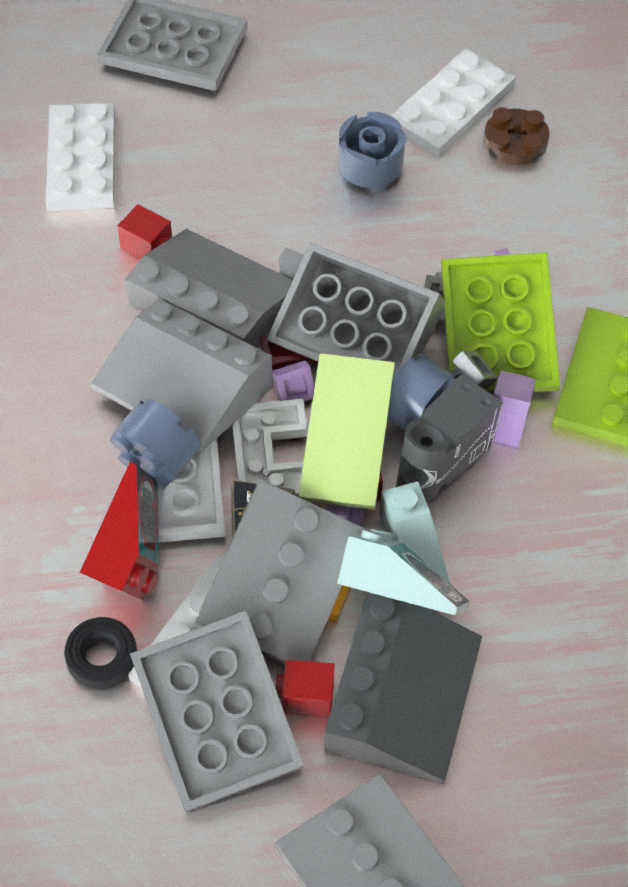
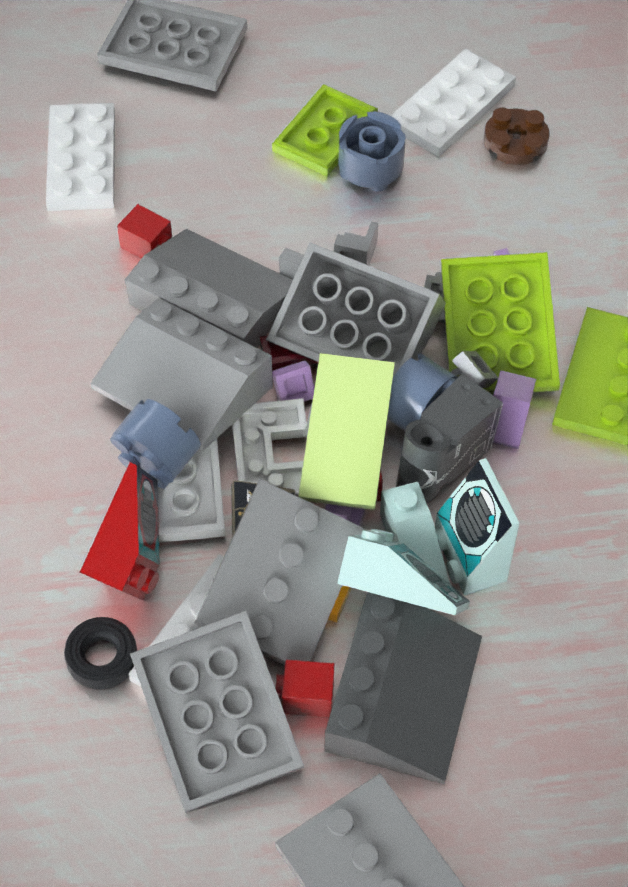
(314, 131): none -> lime tile
(357, 246): none -> light grey panel
(477, 531): none -> slope

